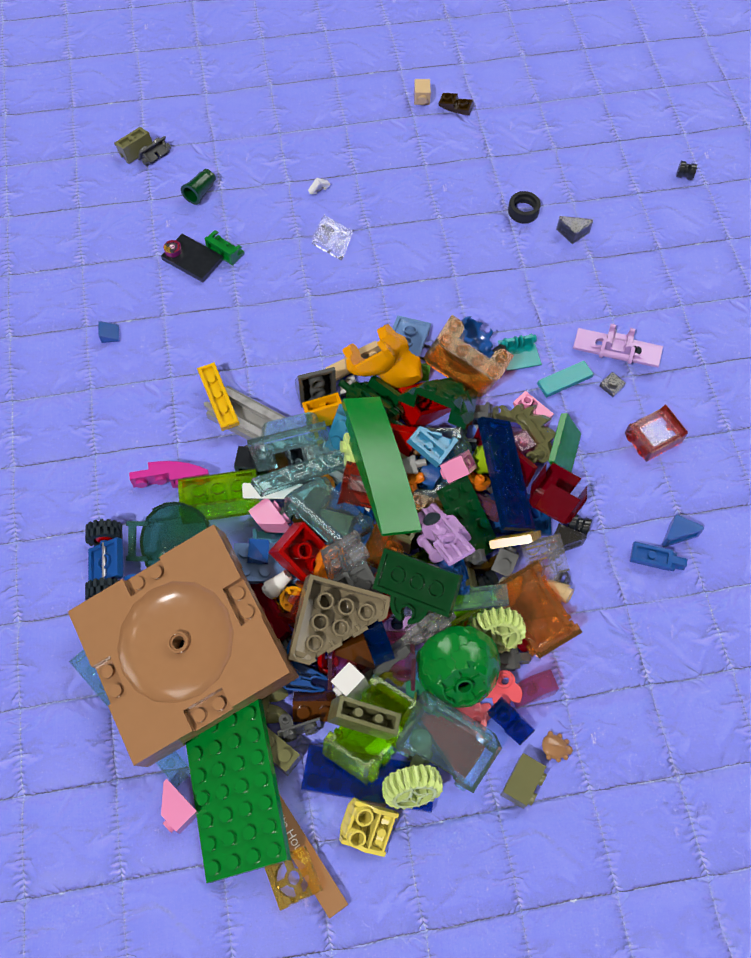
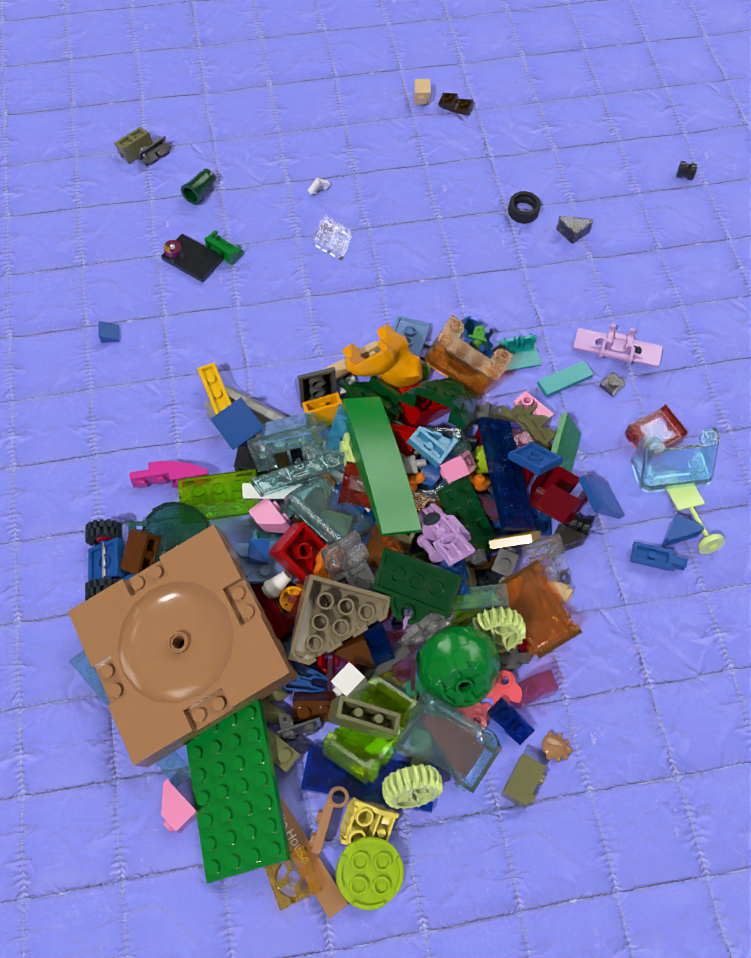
(140, 550): none -> reddish brown brick
(236, 423): none -> blue tile
(323, 819): none -> medium nougat plate
(369, 873): none -> lime tile
(478, 338): none -> bright green hinge
(535, 458): none -> blue tile
(601, 497): none -> blue tile
(675, 467): none -> clear light blue windscreen
(689, 498): none -> yellowish green piece

